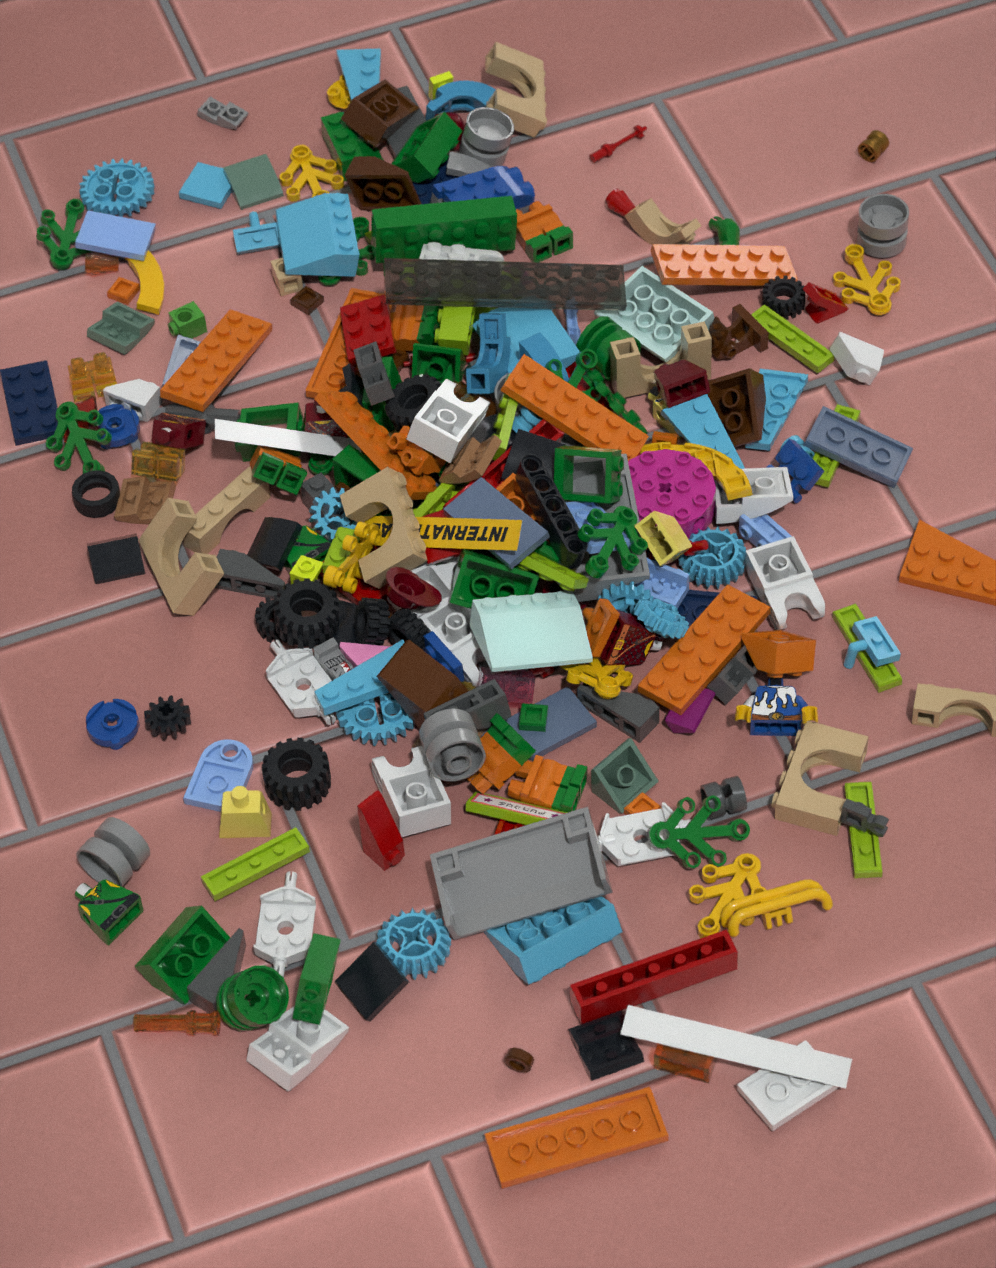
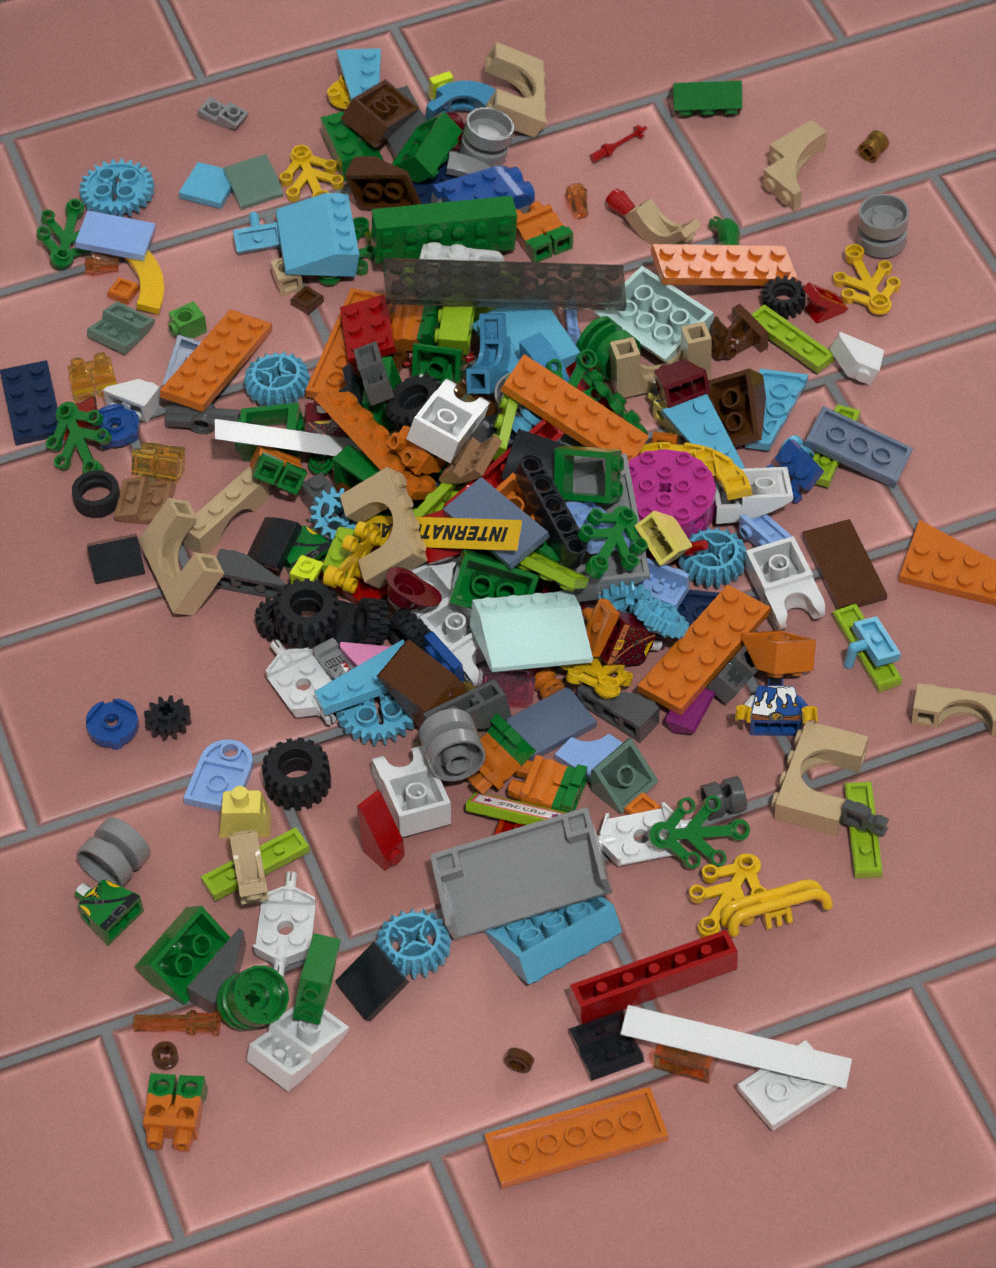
(164, 1048): none -> reddish brown bush
(173, 431): dark red torso -> none
(174, 1110): none -> orange hips
(248, 866): none -> tan arch
(276, 379): none -> medium azure gear
(533, 717): green tile -> none
(547, 683): none -> orange wheel
(578, 200): none -> clear orange cone
(586, 752): none -> light blue tile
(707, 97): none -> green slope
(788, 158): none -> tan arch
(844, 565): none -> reddish brown tile

